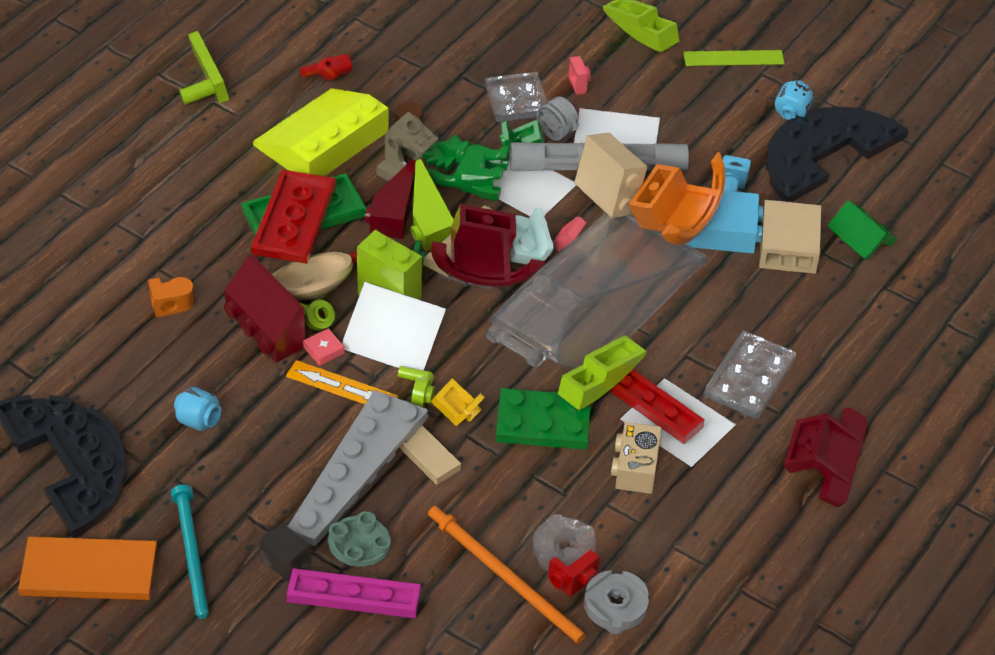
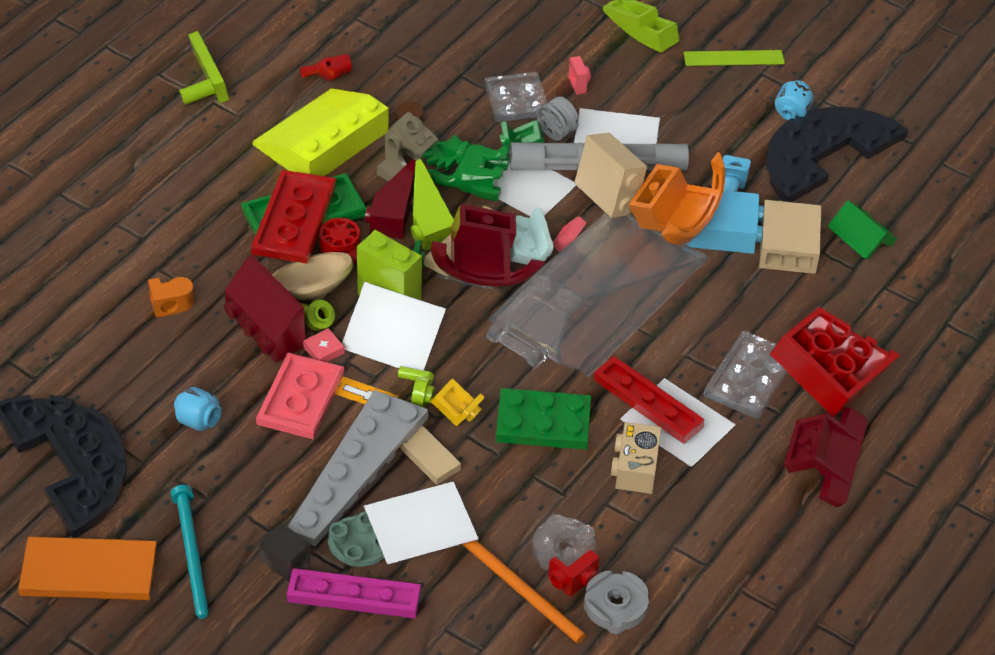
(300, 396): none -> coral tile
(339, 236): none -> red wheel
(420, 522): none -> white sticker
(600, 372): lime slope -> none
(831, 359): none -> red wedge

